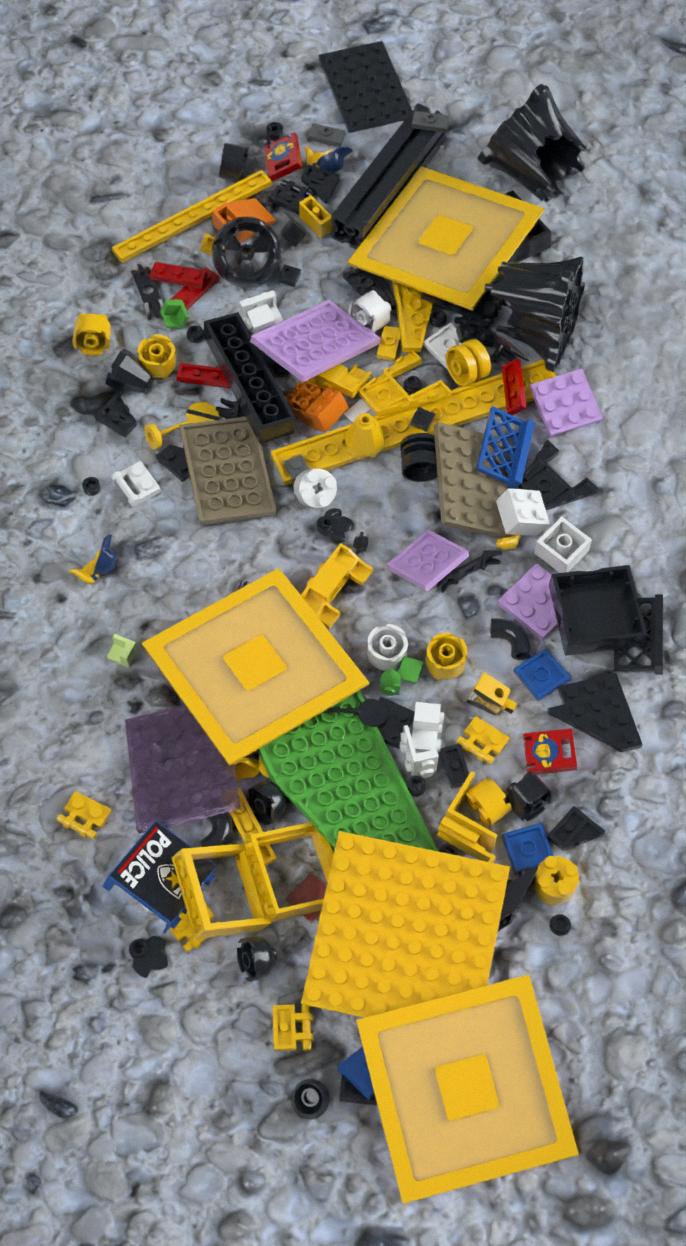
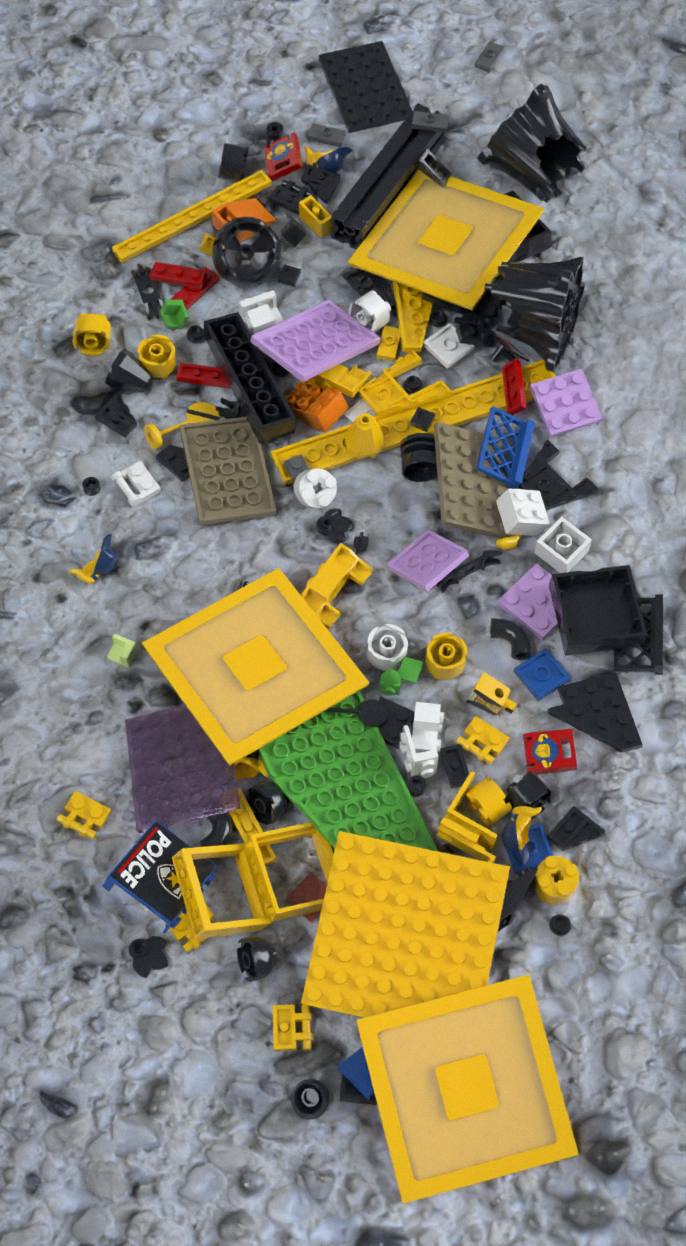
(429, 171): none -> black slope
(468, 362): yellow wheel -> none
(489, 56): none -> dark grey plate
(516, 831): none -> hair

